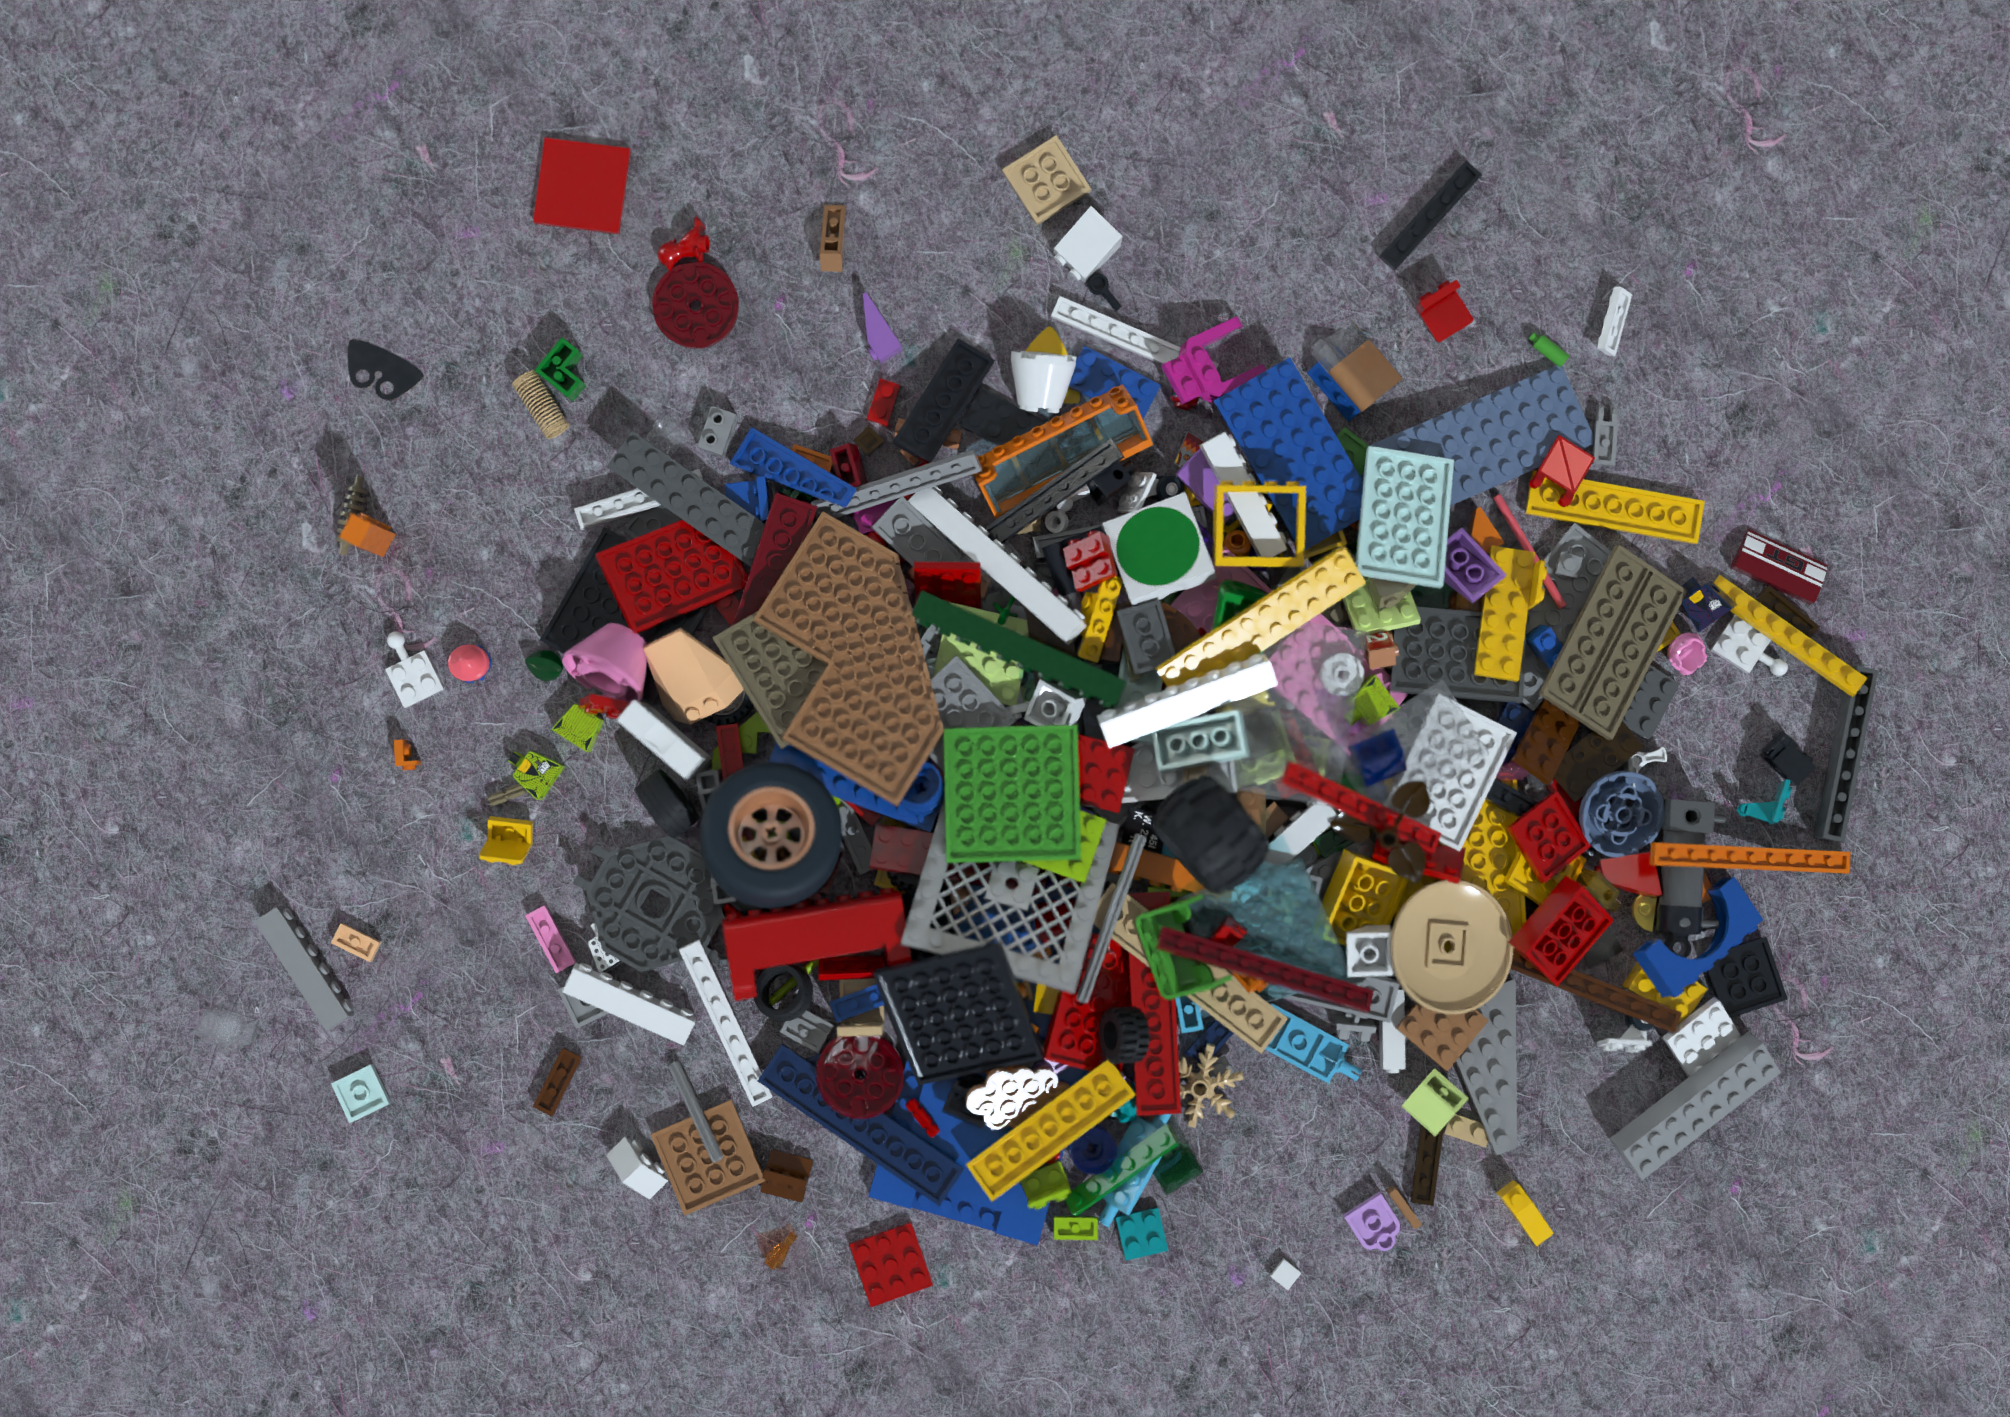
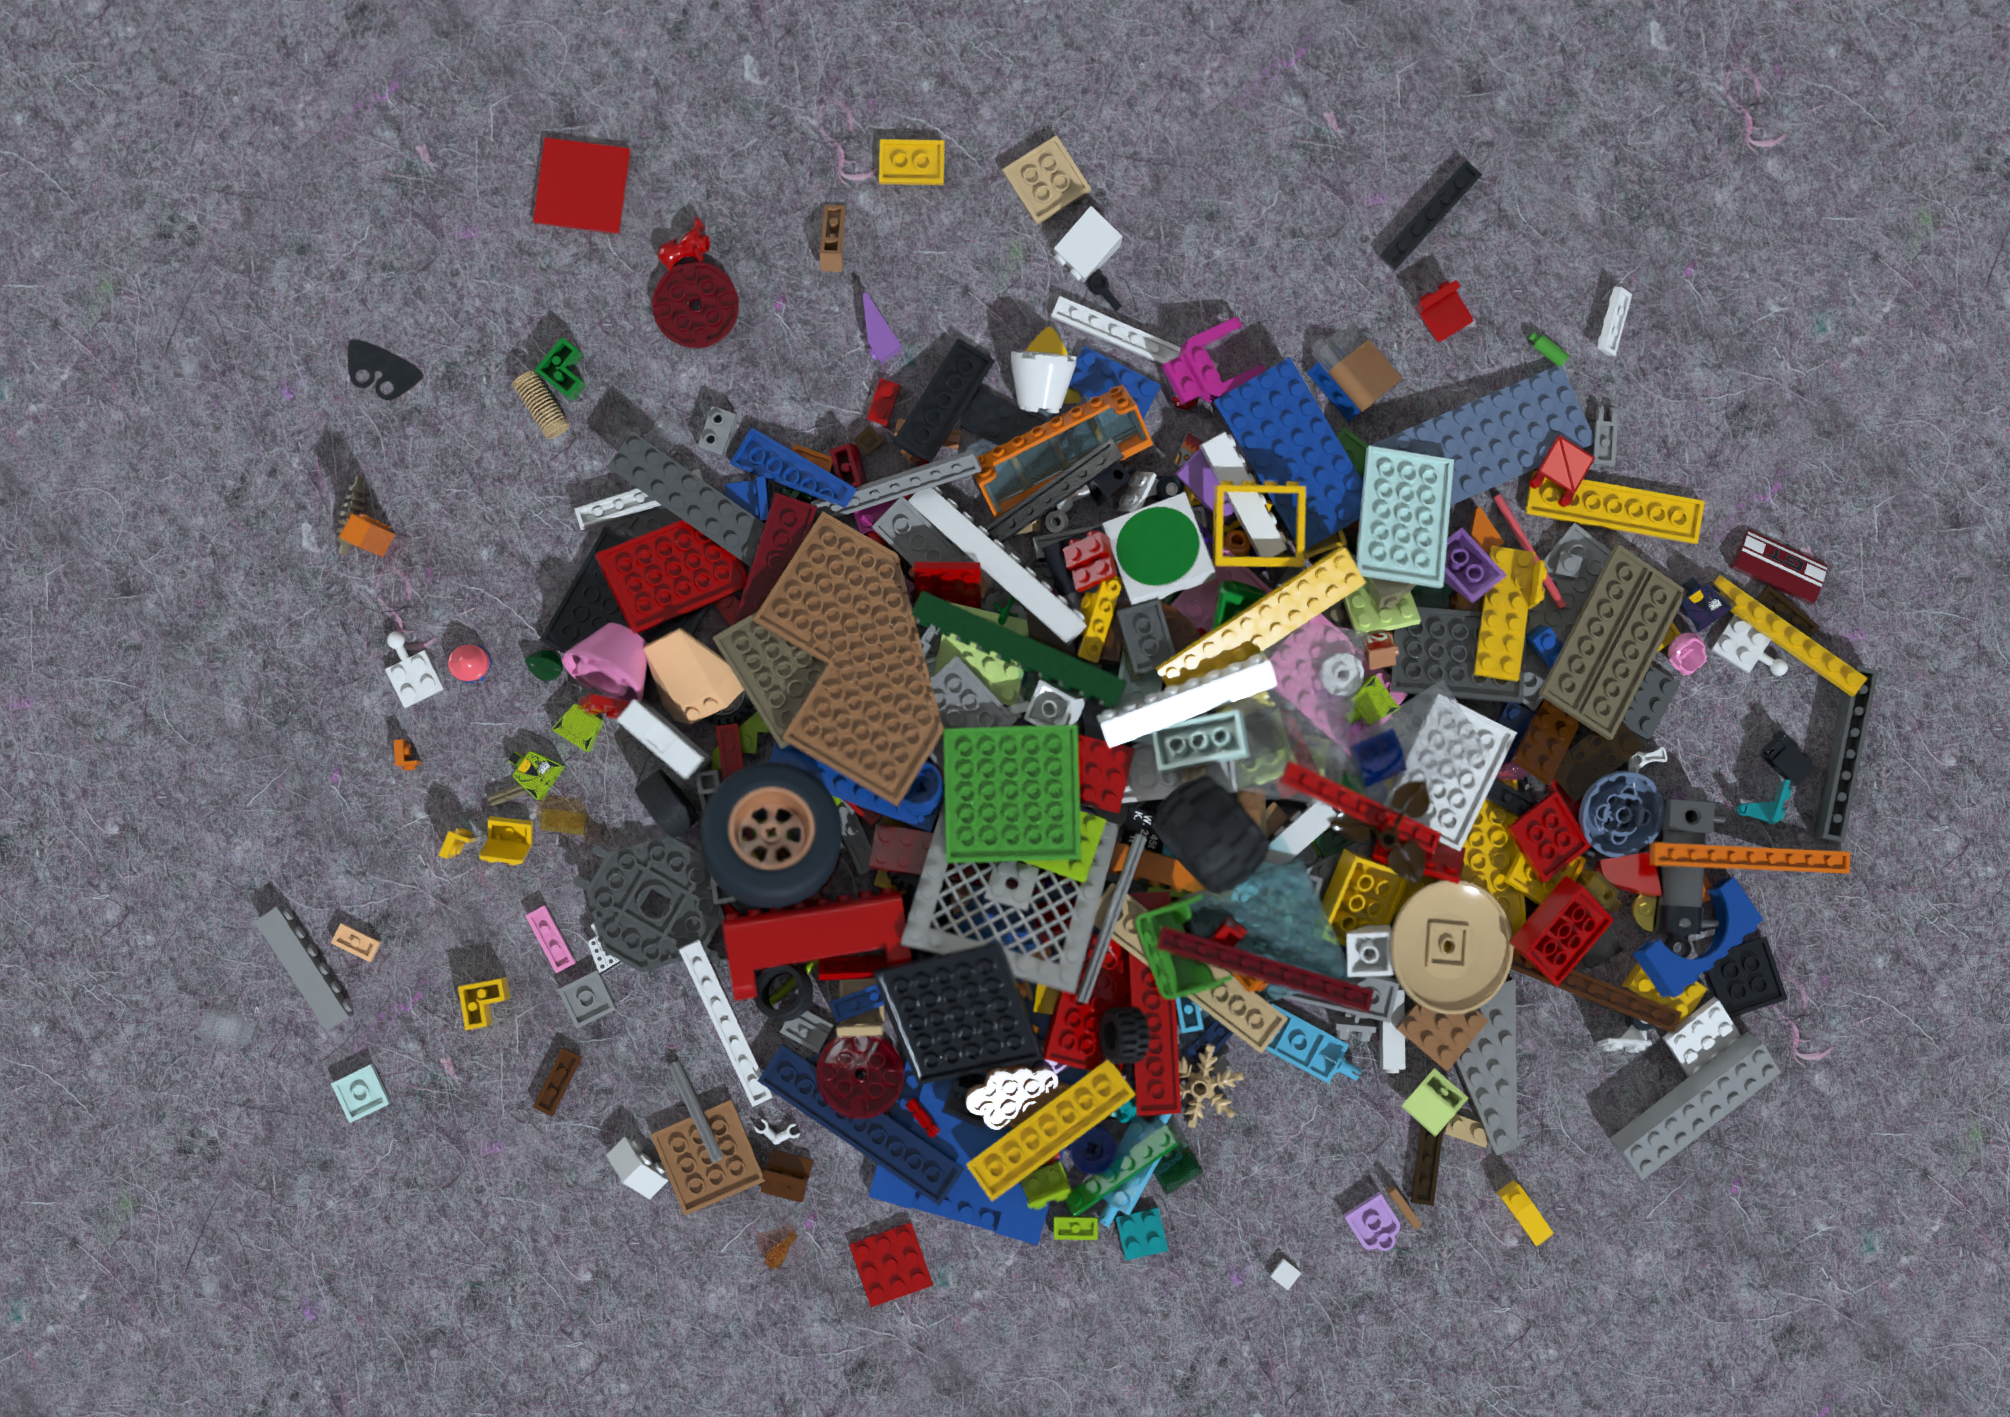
(453, 842): none -> yellow bracket
(476, 1001): none -> yellow brick
(563, 821): none -> clear yellow plate
(629, 1003): white brick -> none
(776, 1138): none -> white arm
(911, 162): none -> yellow plate

